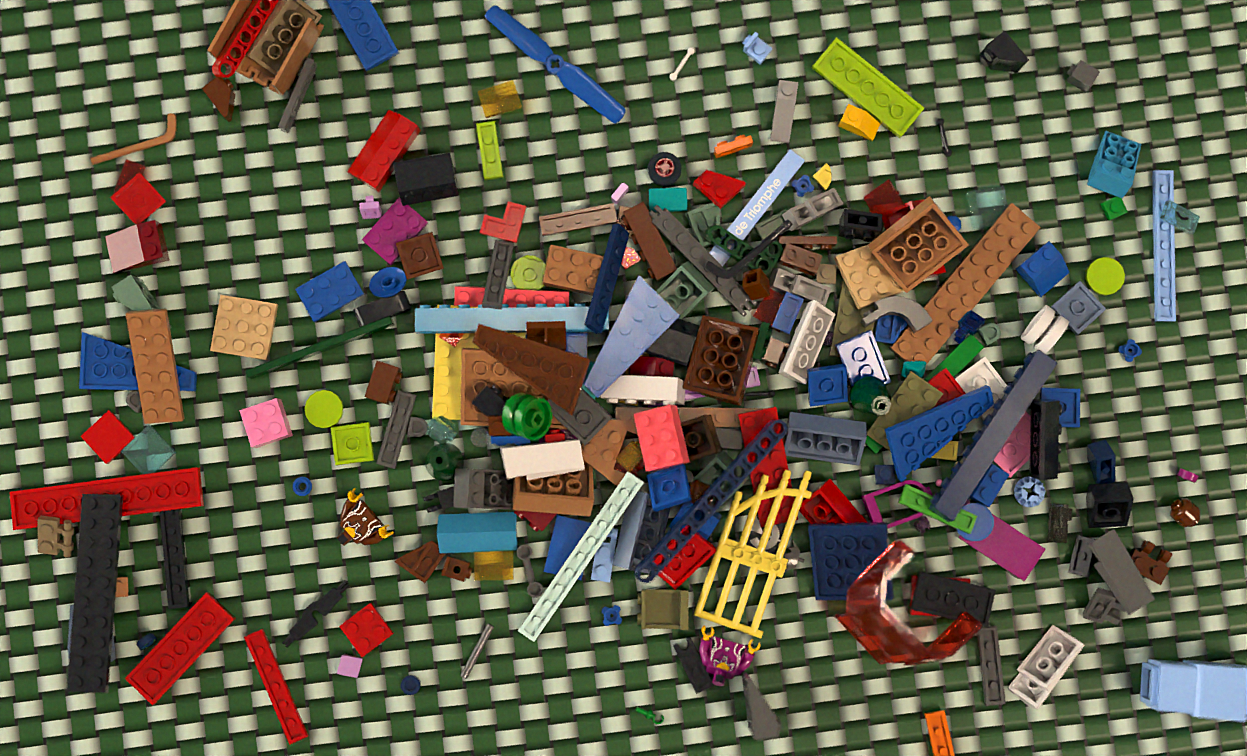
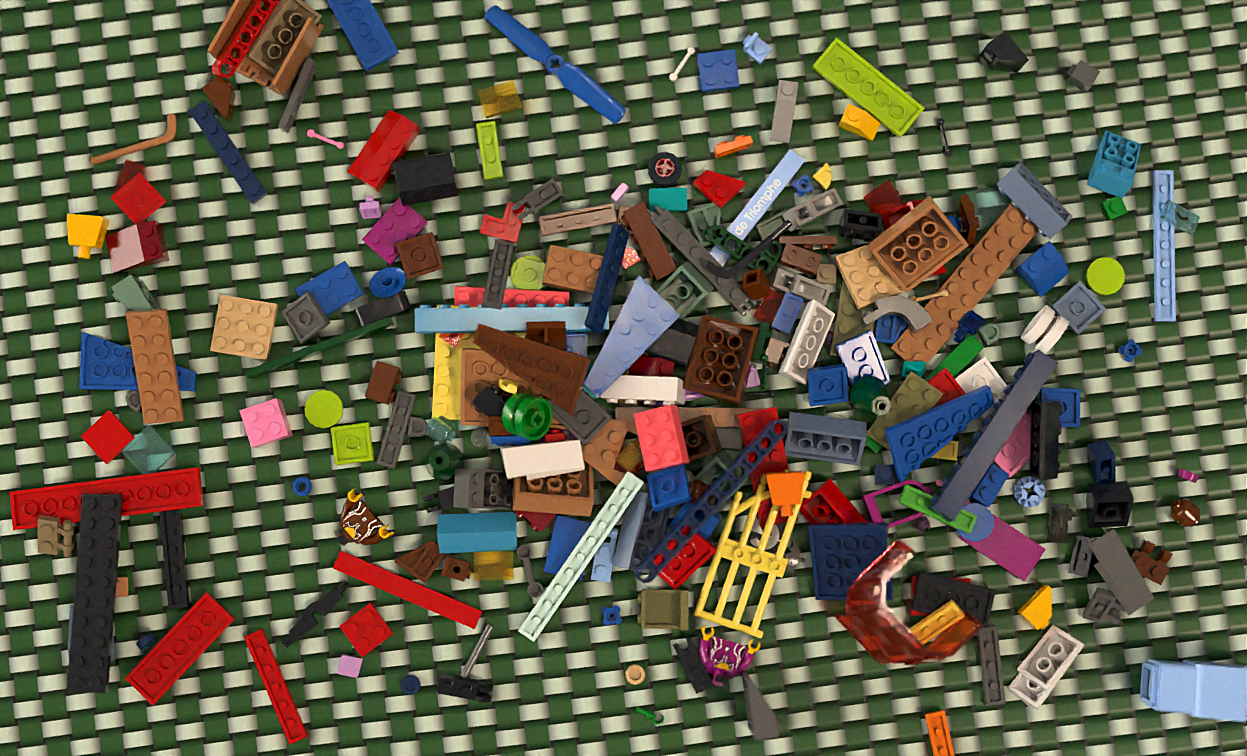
(86, 233): none -> yellow torso
(228, 152): none -> dark blue plate
(305, 317): none -> dark grey tile
(311, 134): none -> bright pink hinge
(407, 589): none -> red tile
(464, 688): none -> black hinge
(508, 385): none -> light yellow tile
(539, 198): none -> dark grey hinge
(635, 674): none -> tan tile
(718, 70): none -> blue plate
(764, 358): none -> dark green hinge
(785, 489): none -> orange torso
(937, 622): none -> tile
(944, 293): none -> tan hinge
(969, 221): none -> reddish brown wing
(1034, 201): none -> sand blue slope
(1038, 608): none -> yellow slope

